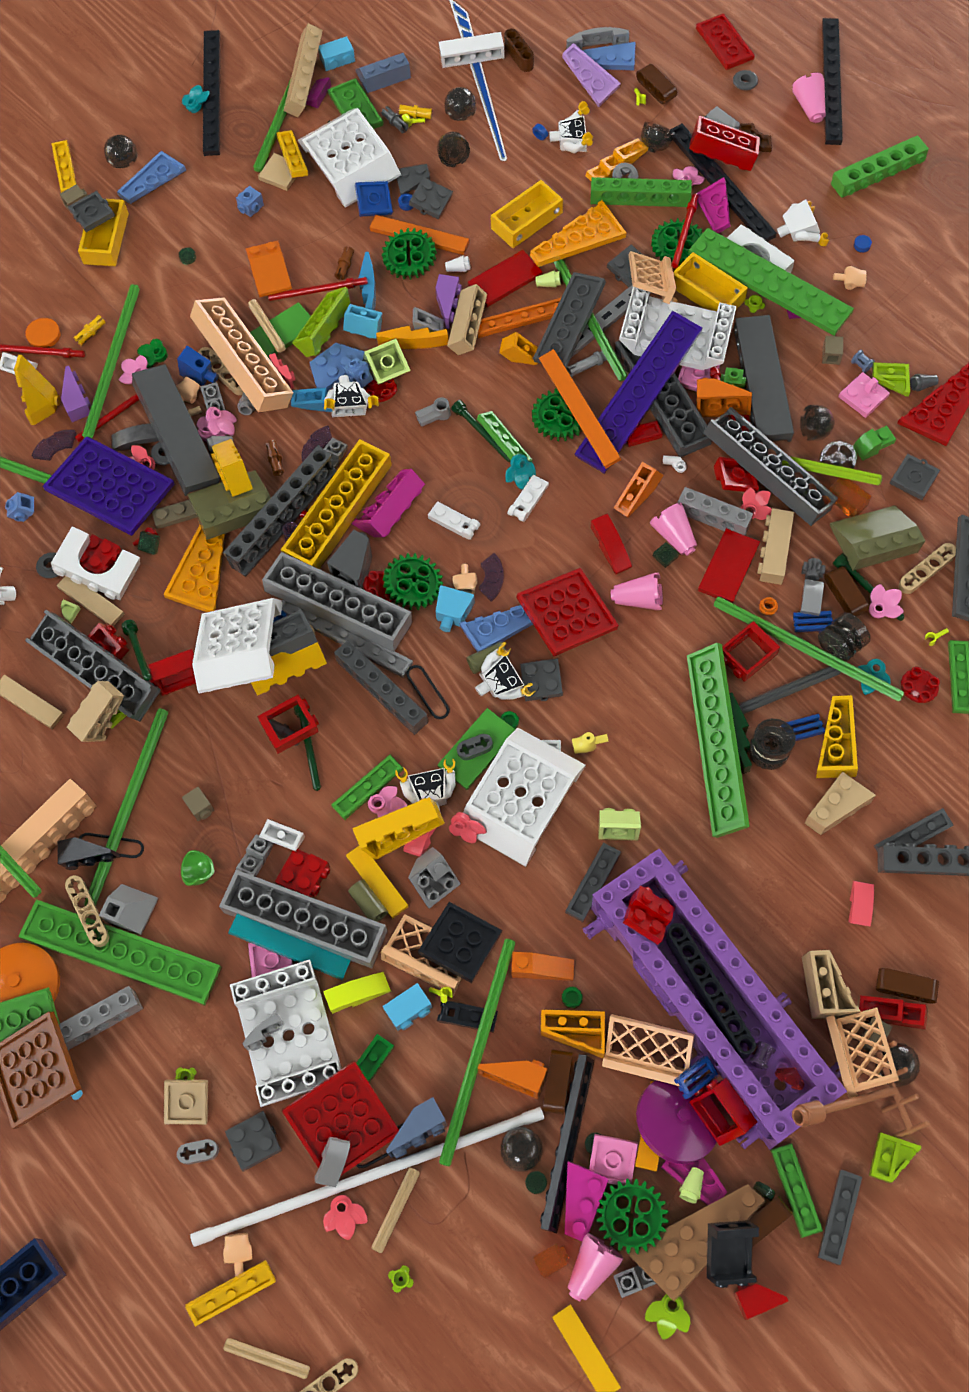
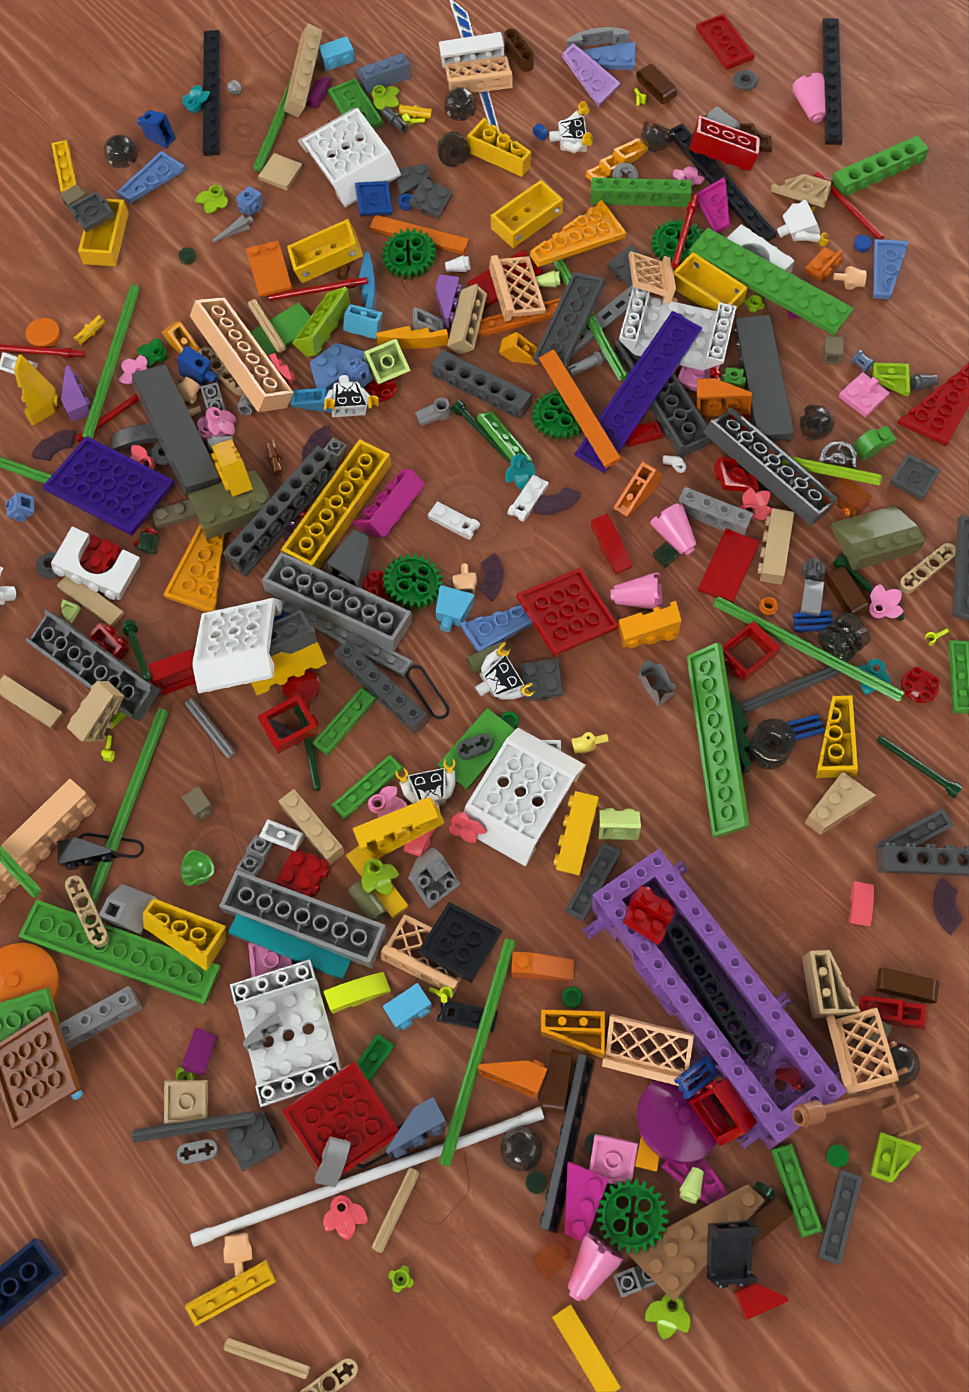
(106, 753): none -> neon yellow hand
(156, 128): none -> blue torso
(179, 337): none -> light orange slope
(185, 932): none -> yellow wedge
(194, 1126): none -> dark grey axle
(199, 1051): none -> magenta slope
(210, 728): none -> light grey axle
(212, 199): none -> lime plate
(234, 87): none -> light grey hinge
(239, 225): none -> light grey piece
(292, 154): yellow tile -> none
(306, 686): none -> red dish
(312, 827): none -> tan brick
(324, 251): none -> yellow piece
(344, 721): none -> bright green tile
(380, 879): none -> lime plate
(385, 97): none -> lime plate
(480, 82): none -> light nougat fence
(493, 389): none -> dark grey brick
(498, 148): none -> yellow wedge
(501, 286): none -> light nougat fence
(556, 503): none -> clear purple tile
(577, 833): none -> yellow wedge
(651, 627): none -> light orange wedge
(662, 677): none -> light grey piece
(805, 187): none -> tan wing
(824, 264): none -> orange bracket
(837, 1156): none -> green tile
(851, 208): none -> red bar
(886, 266): none -> medium blue wing
(945, 907): none -> tile
(951, 787): none -> dark green piece

